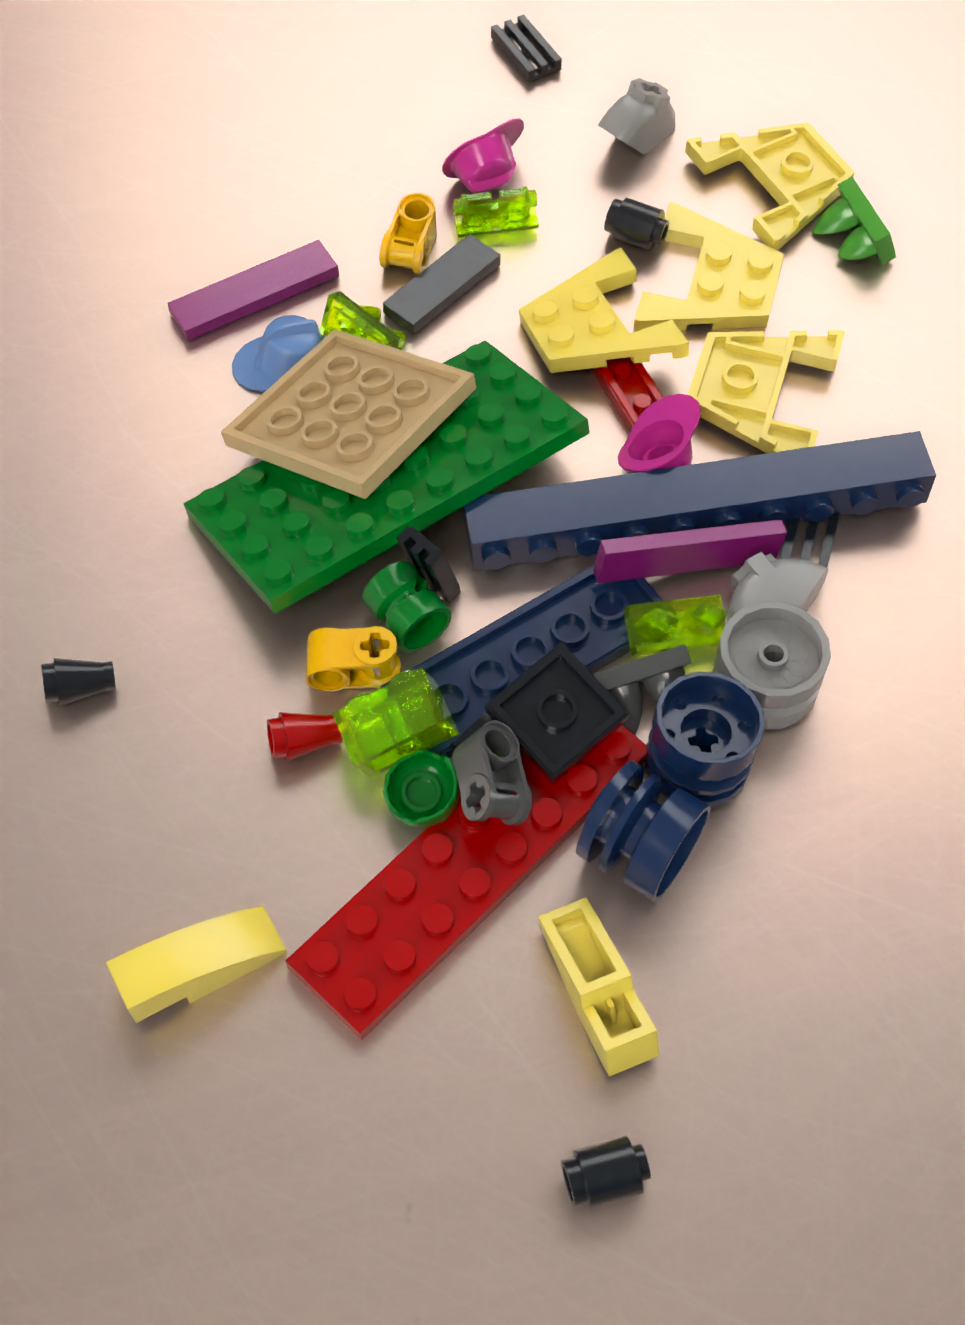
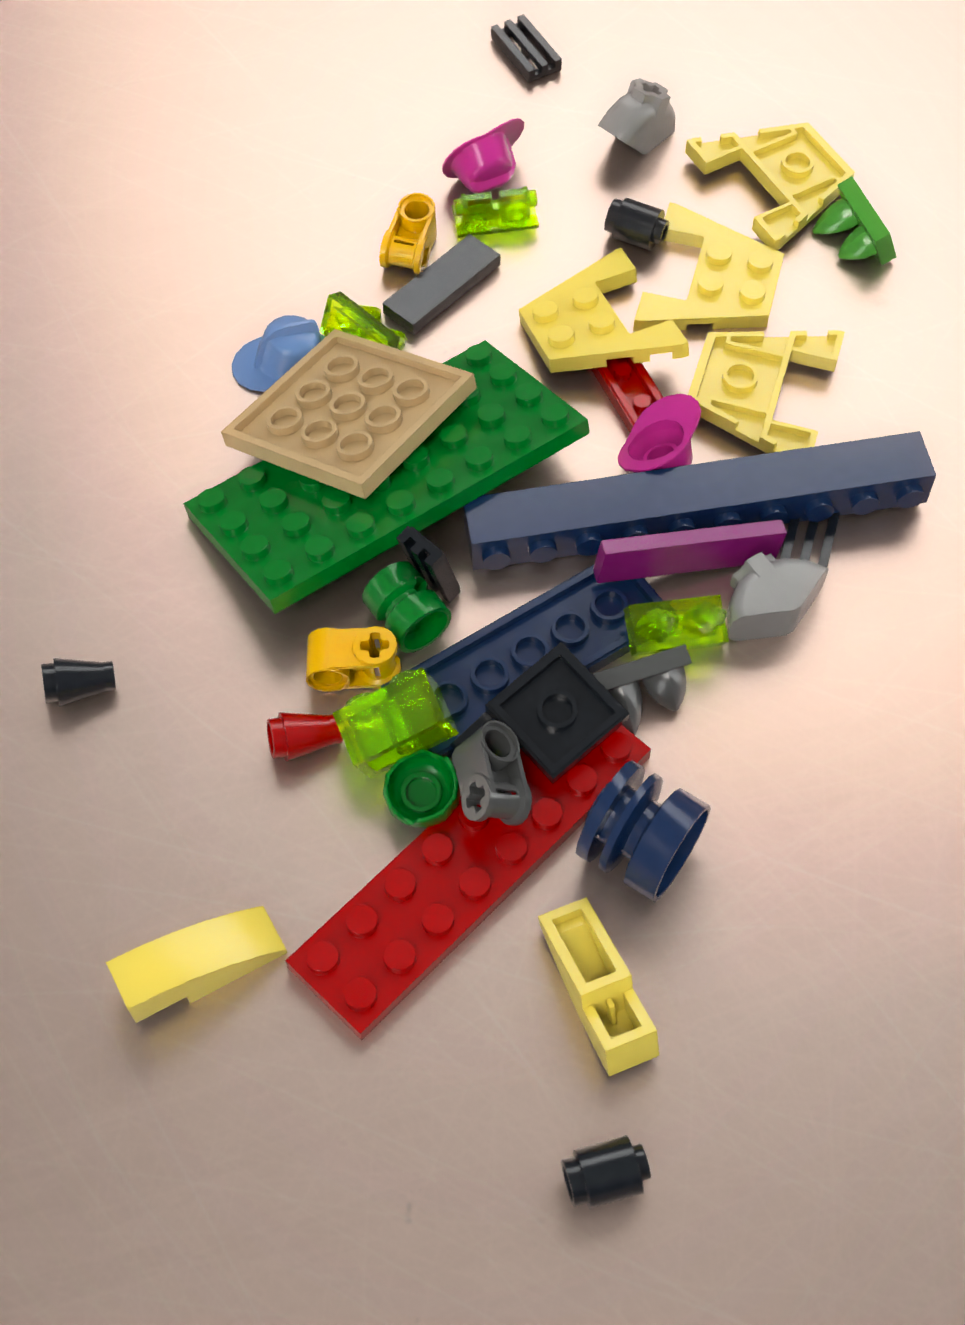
(253, 289): magenta tile -> none
(705, 736): dark blue wheel -> none
(777, 656): light grey wheel -> none

